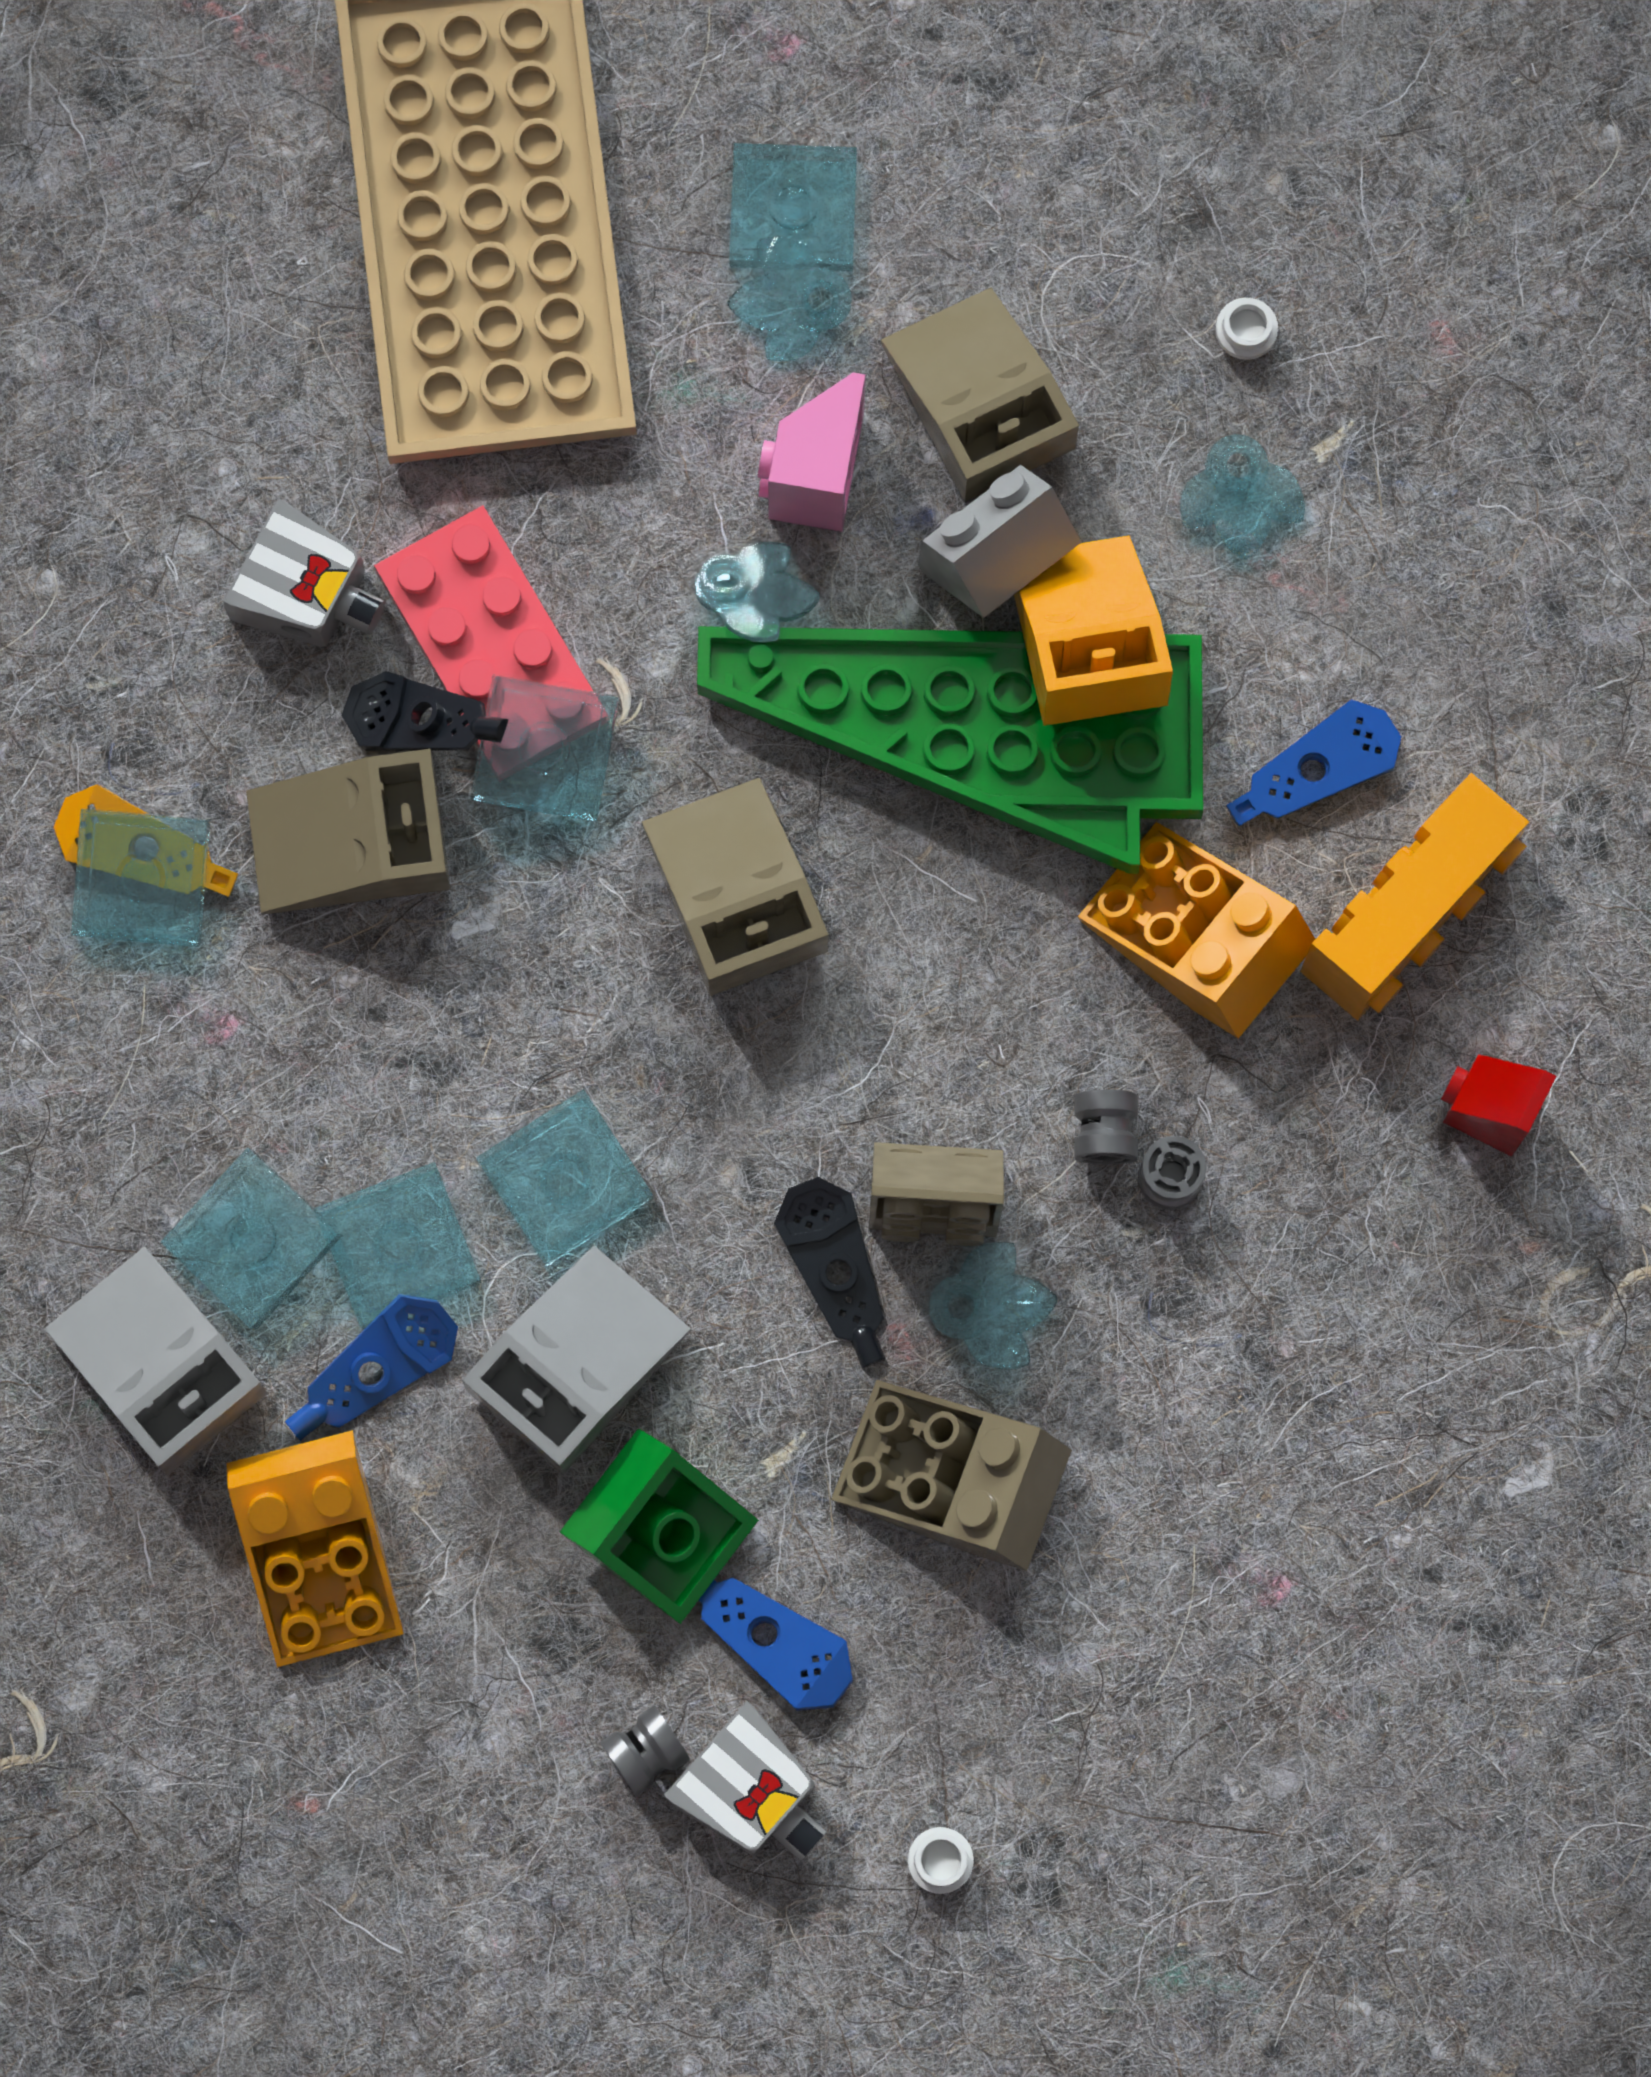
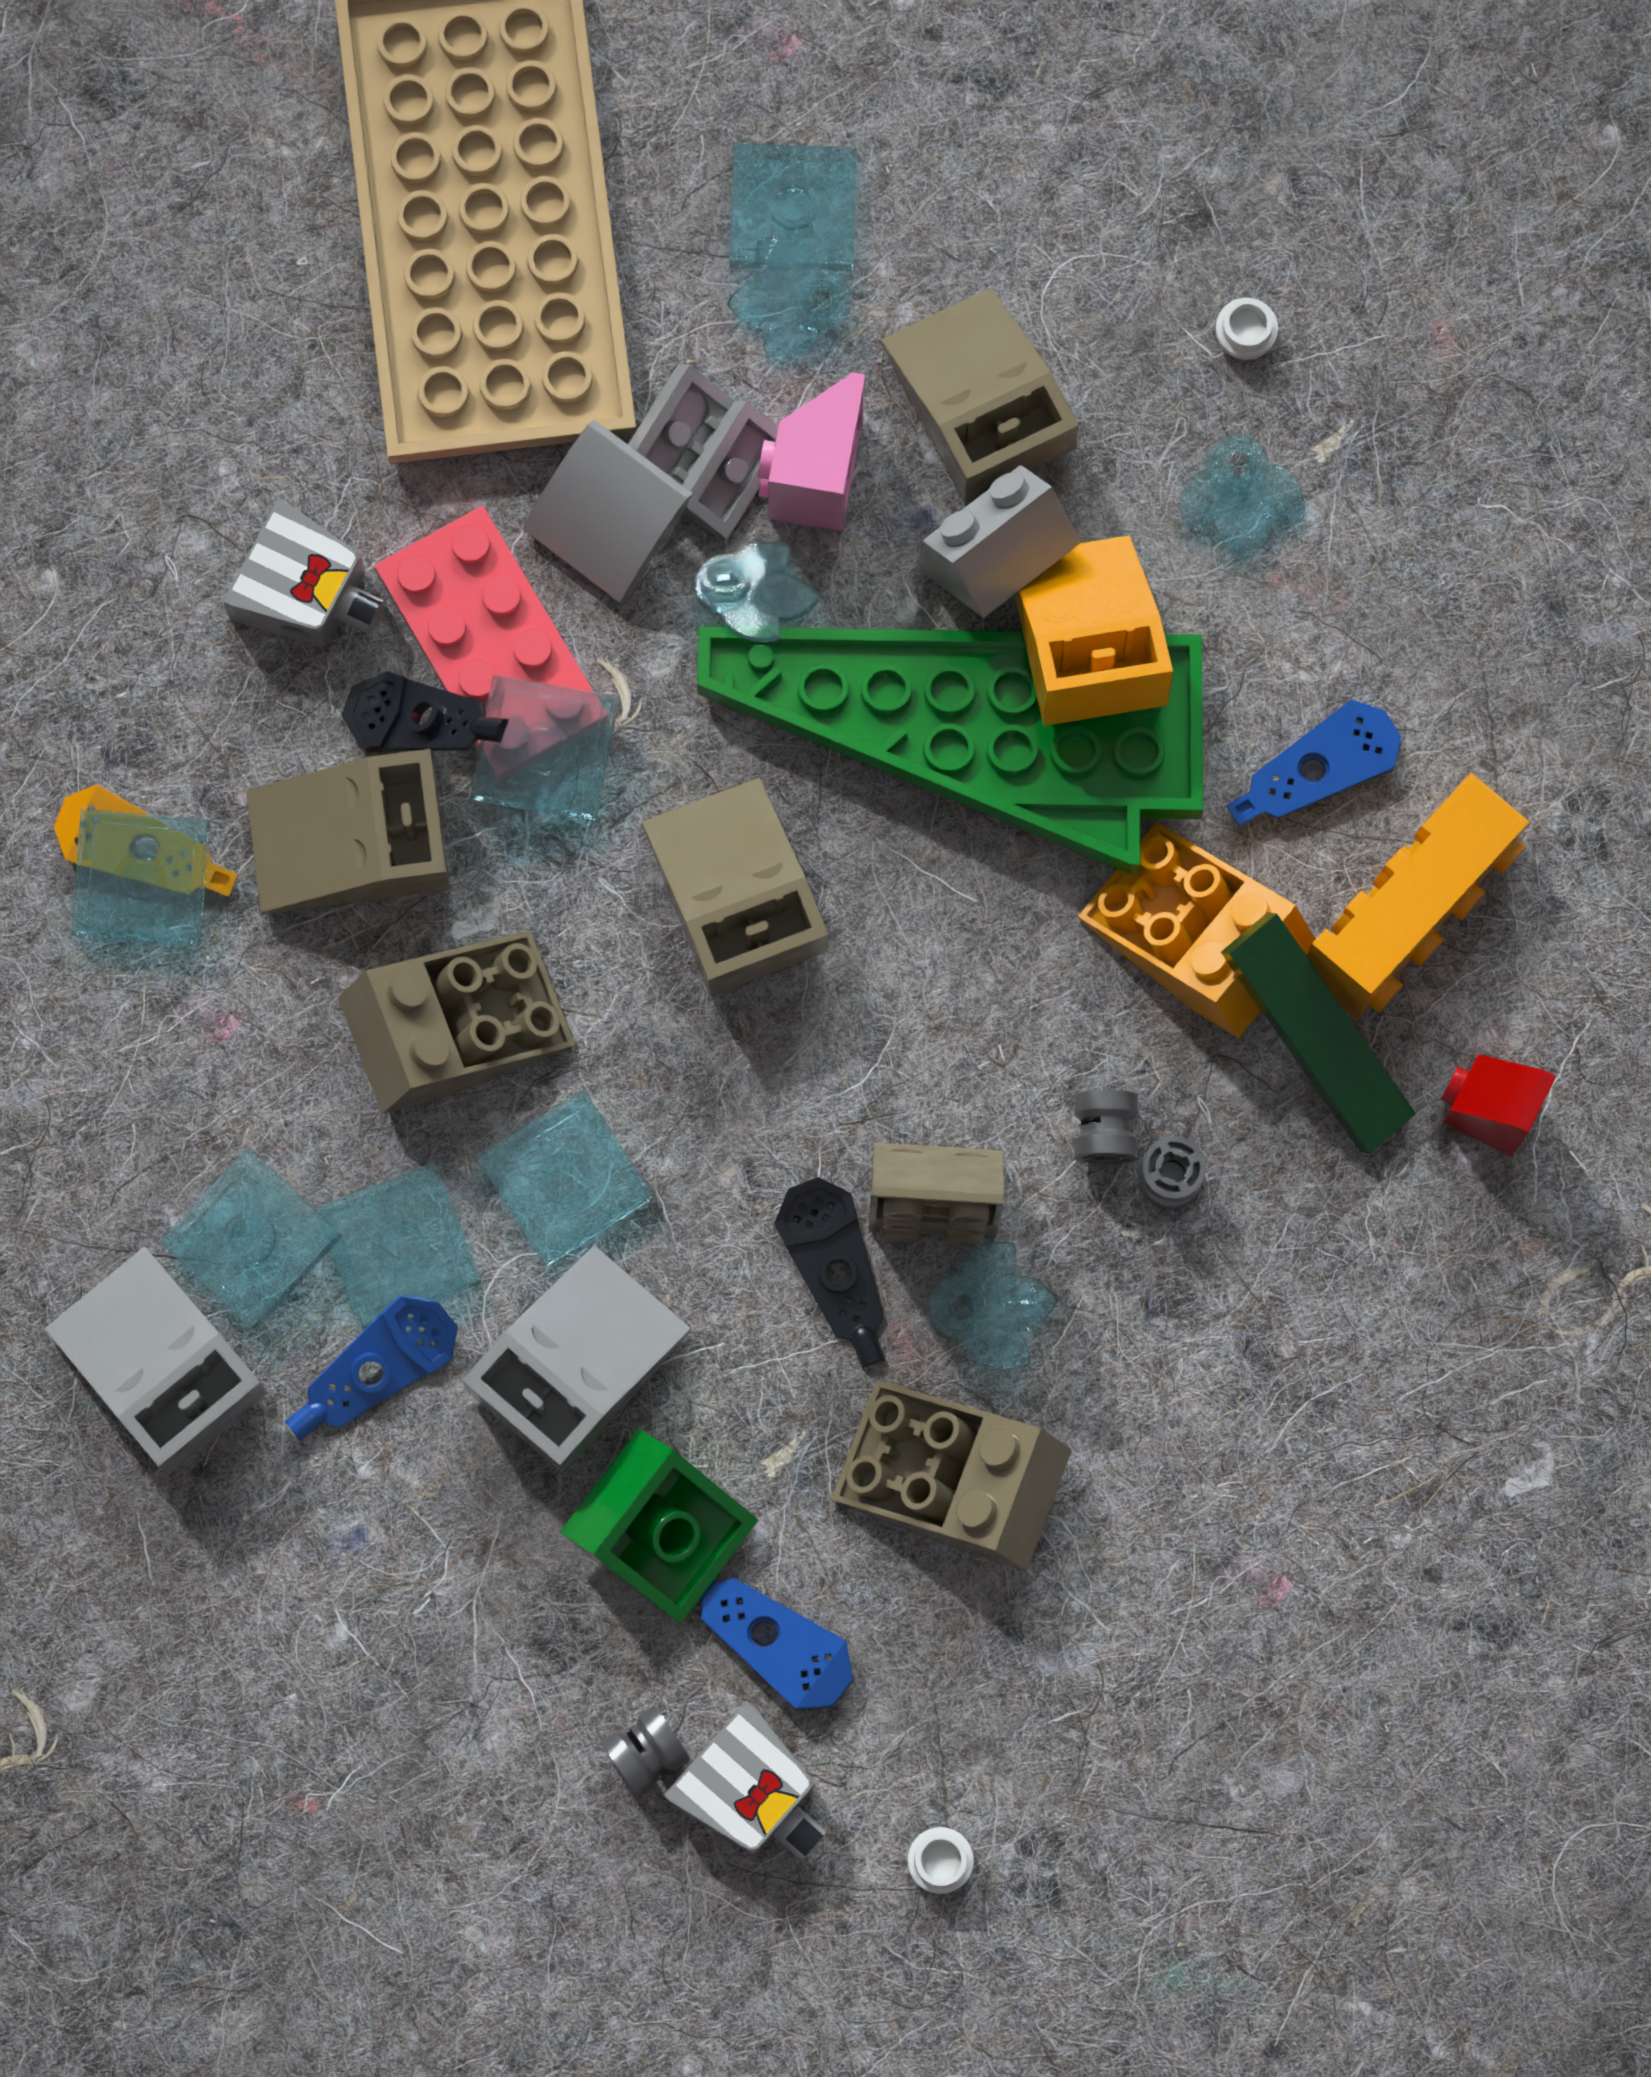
(313, 1548): light orange slope -> none
(454, 1019): none -> dark tan slope
(607, 511): none -> light grey slope
(706, 447): none -> light grey slope
(1318, 1032): none -> dark green tile

